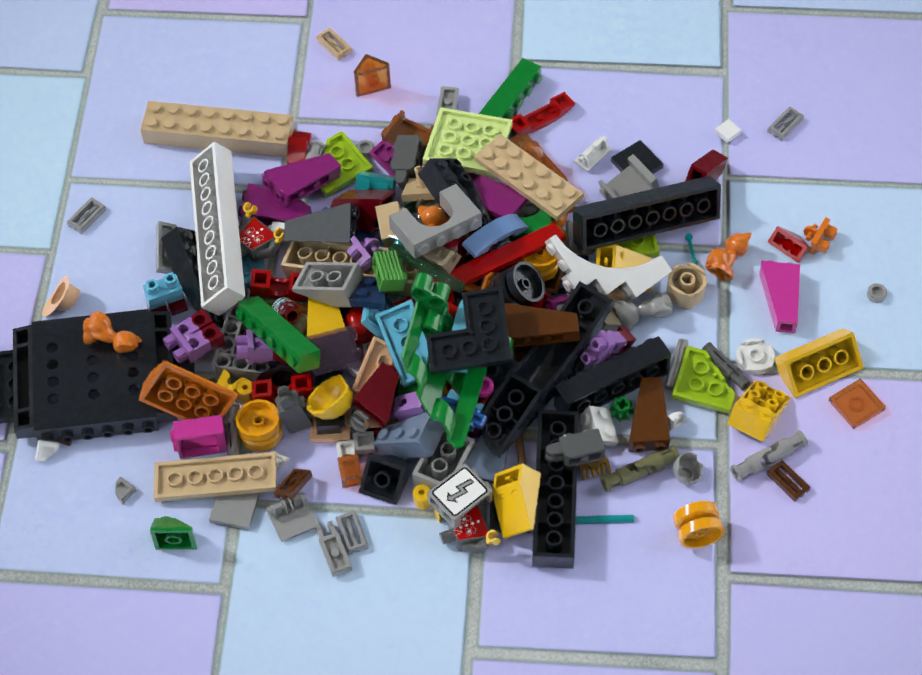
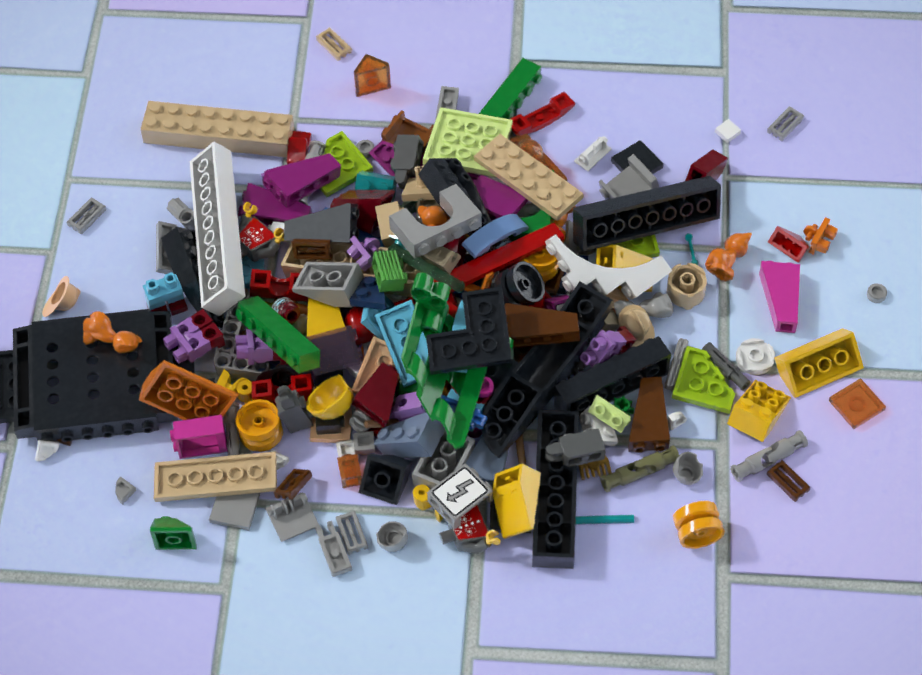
(181, 213): none -> light grey piece
(312, 245): none -> reddish brown tile
(392, 536): none -> light grey hair
(609, 414): none -> yellowish green hinge
(637, 322): none -> tan piece

